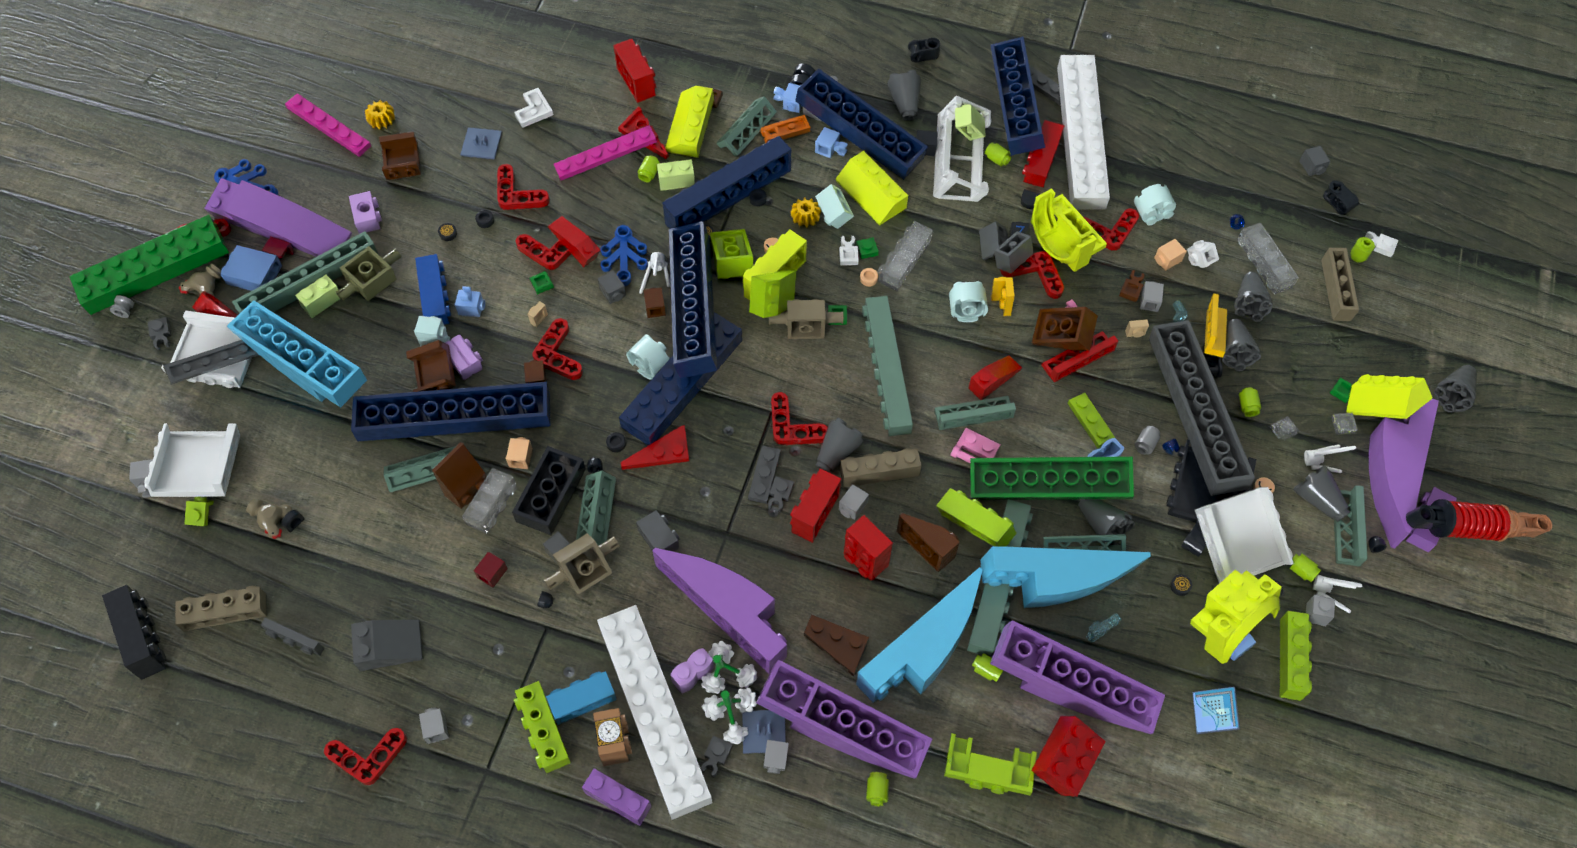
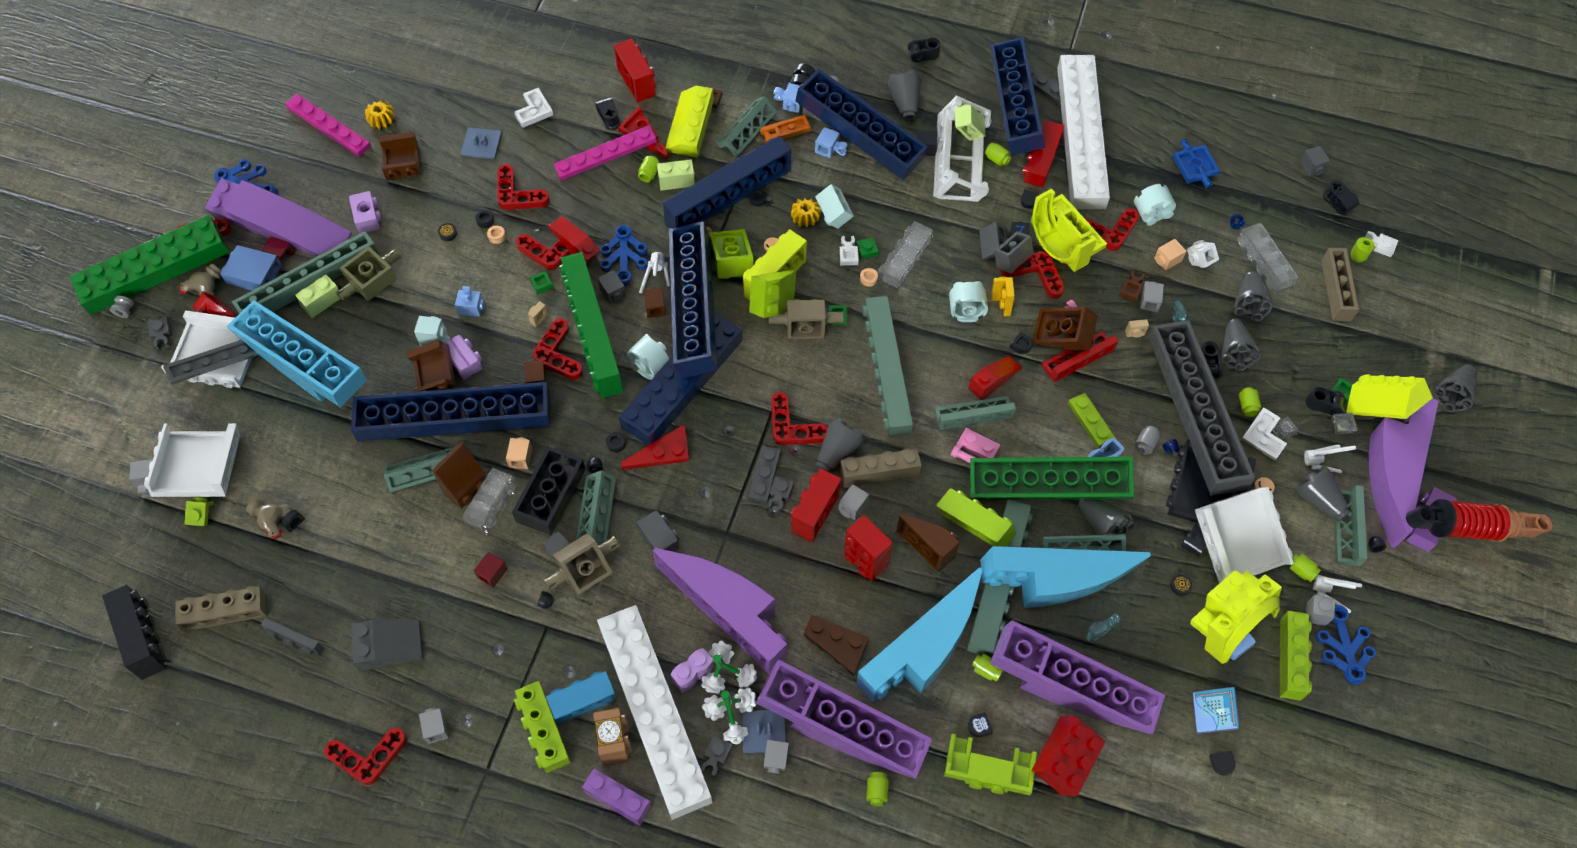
(432, 287): blue brick -> none
(496, 234): none -> light nougat tile
(590, 325): none -> green brick
(608, 113): none -> black piece
(872, 188): neon yellow slope -> none
(979, 725): none -> tile
(1021, 344): none -> black tile
(1196, 164): none -> blue plate
(1215, 328): yellow fence -> none
(1223, 762): none -> black tile
(1260, 437): none -> white plate
(1327, 402): none -> black piece
(1347, 648): none -> blue plant

